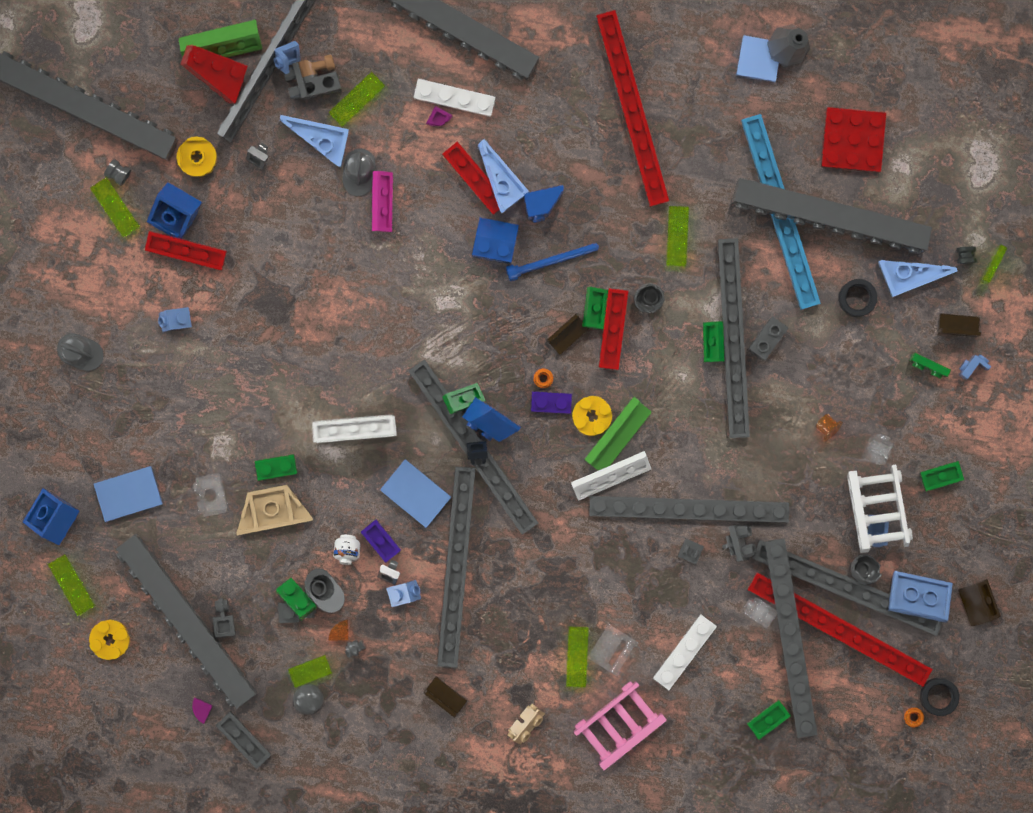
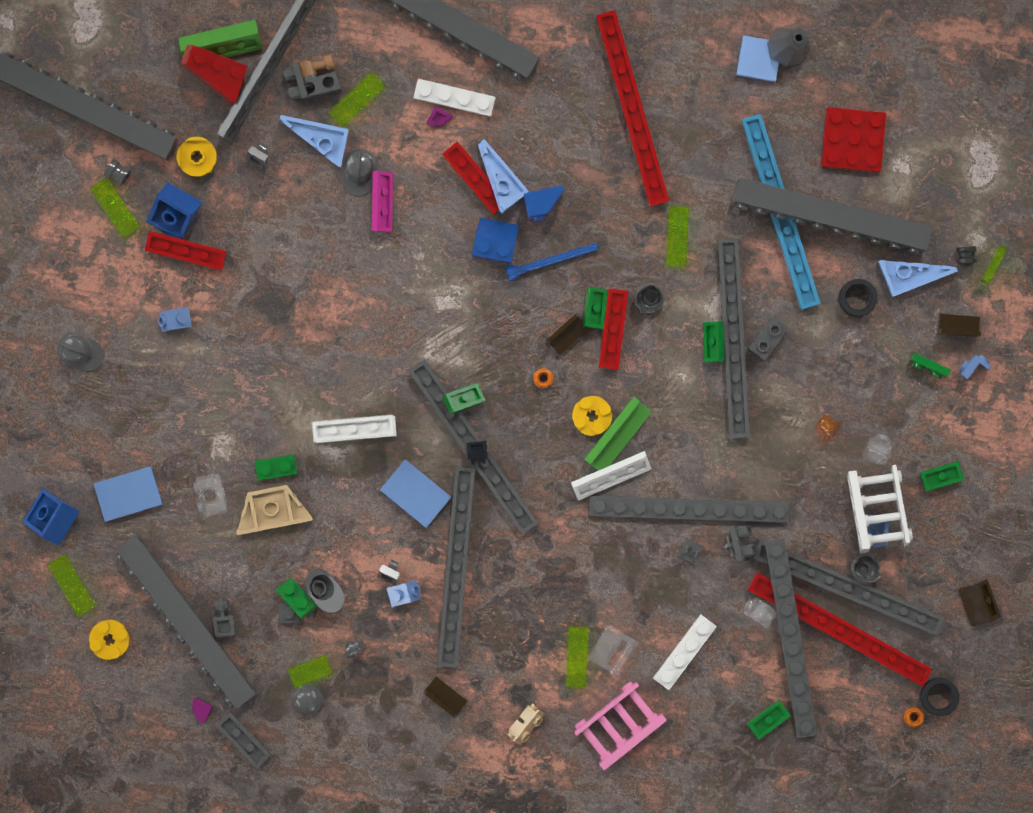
(286, 56): medium blue bracket -> none
(339, 631): clear orange tile -> none
(346, 549): white head -> none
(380, 541): dark purple plate -> none
(489, 421): blue slope -> none
(551, 402): dark purple plate -> none
(920, 596): medium blue tile -> none

